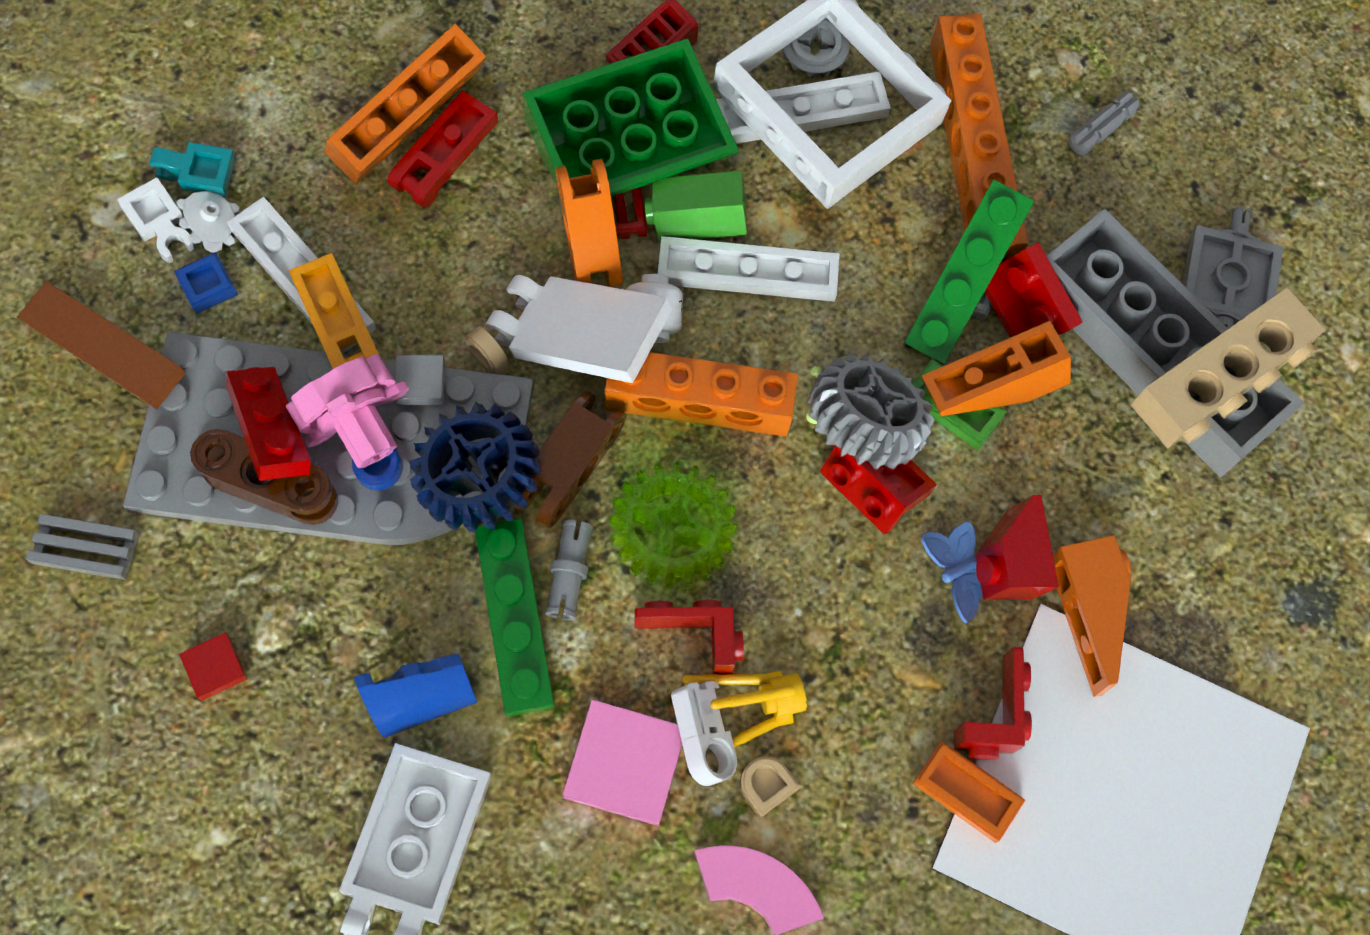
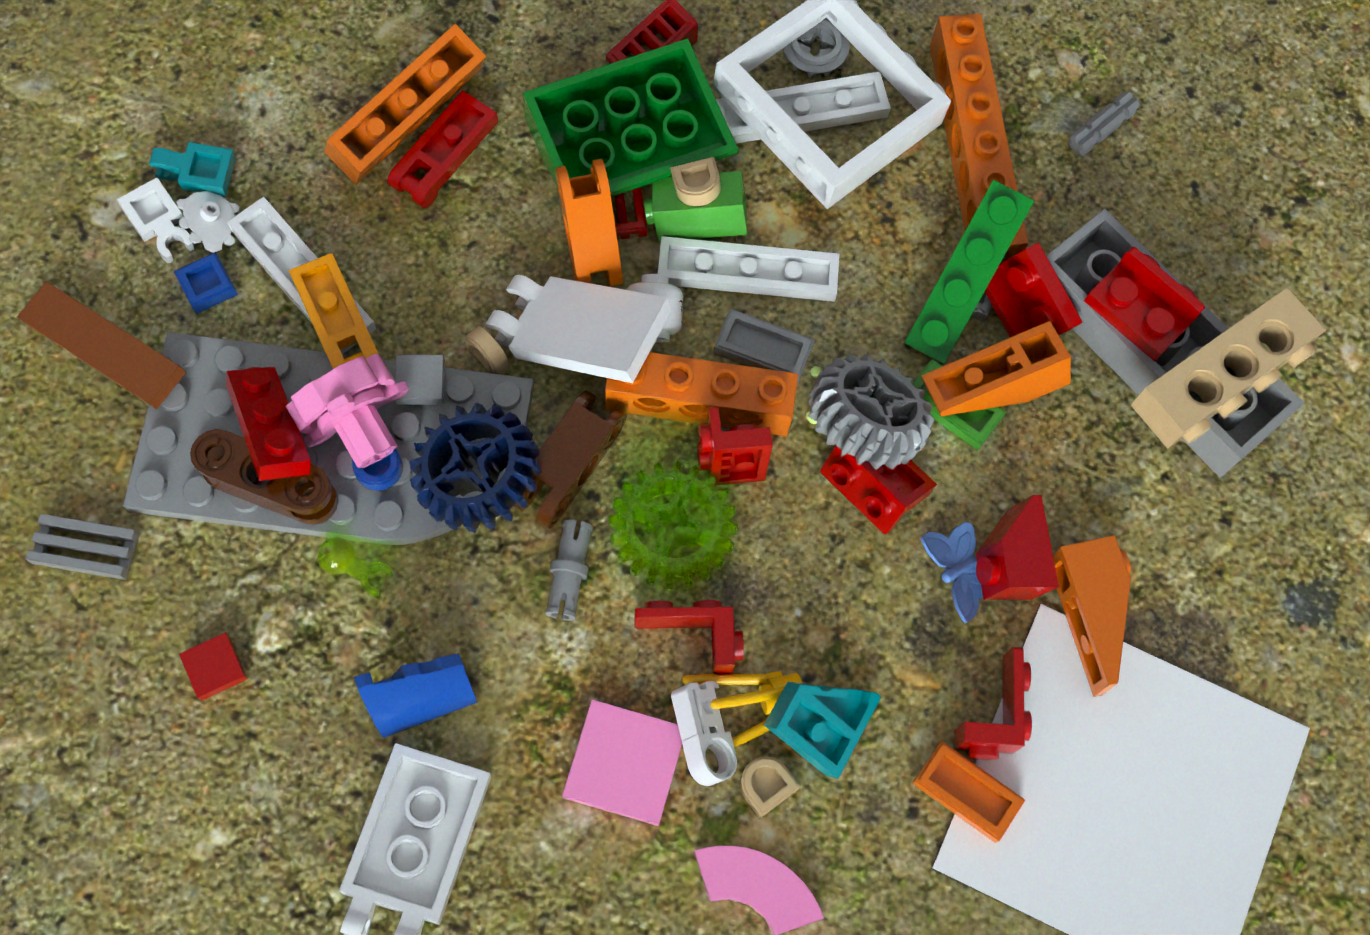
(344, 559): none -> clear neon green arm
(514, 618): green plate -> none
(697, 182): none -> tan tile
(734, 454): none -> red bracket
(762, 344): none -> light grey tile
(822, 722): none -> teal wing
(1145, 303): none -> red bracket
(1231, 269): light grey plate -> none

